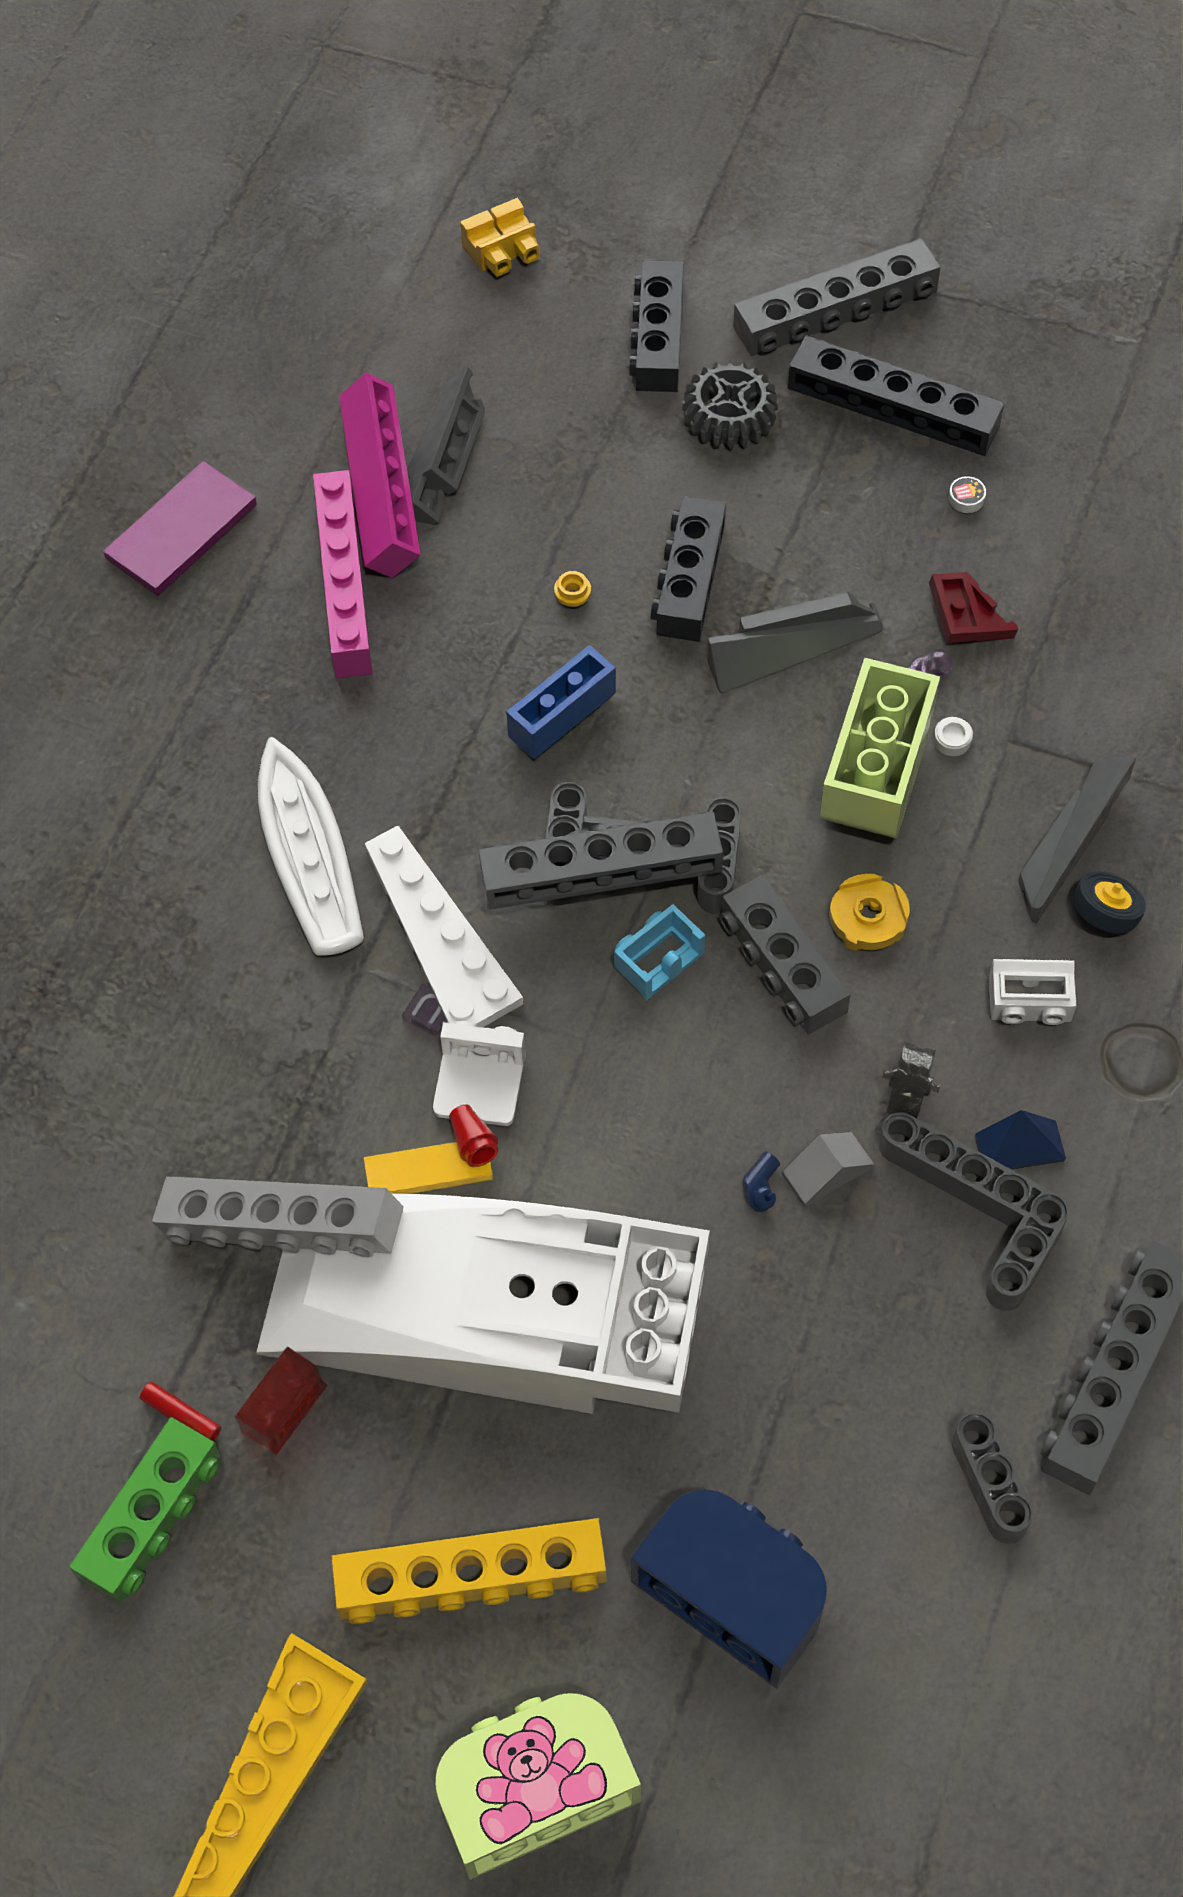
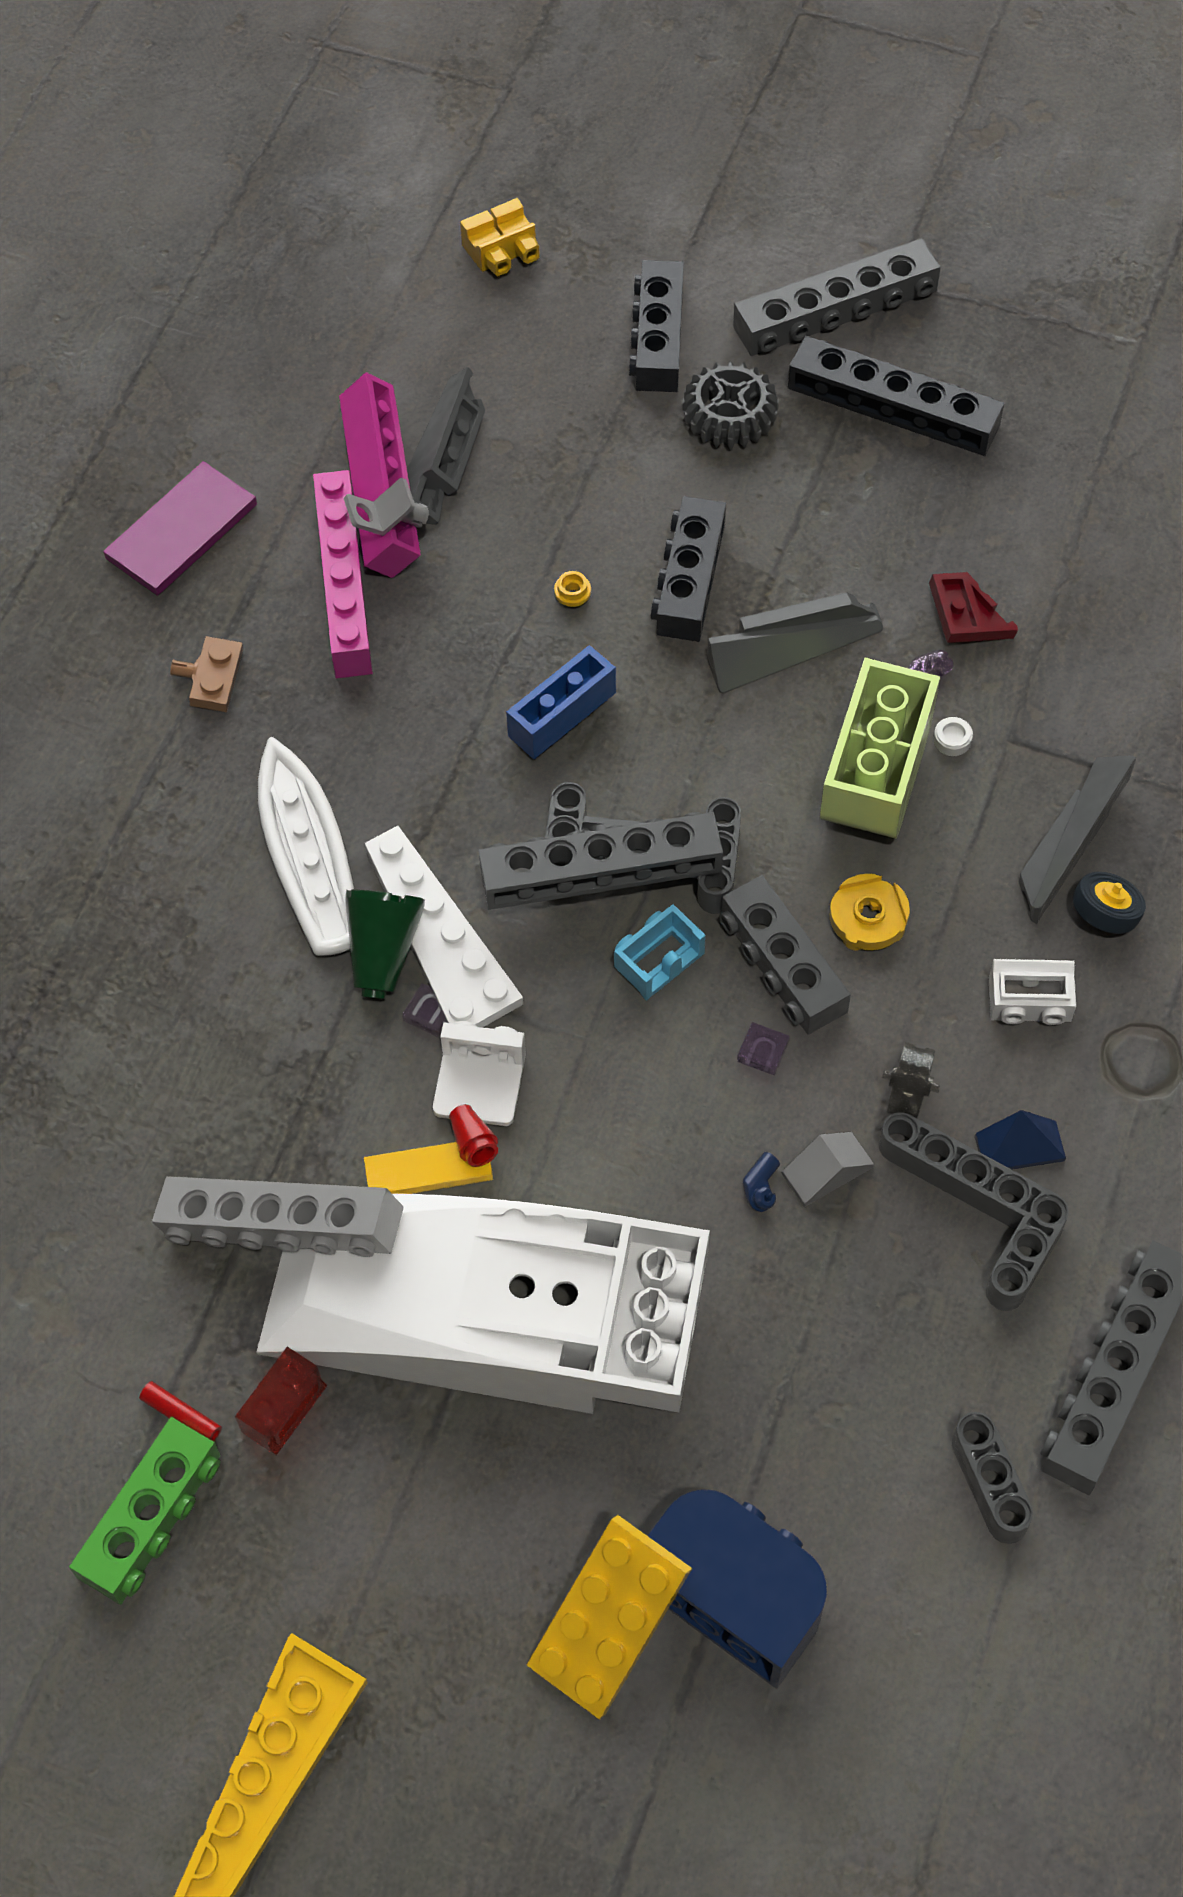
(212, 673): none -> medium nougat plate
(380, 937): none -> dark green cone
(387, 510): none -> light grey bracket
(446, 1558): yellow brick -> none
(533, 1779): brick -> none
(609, 1616): none -> yellow plate
(763, 1048): none -> clear purple tile
(967, 494): tile -> none

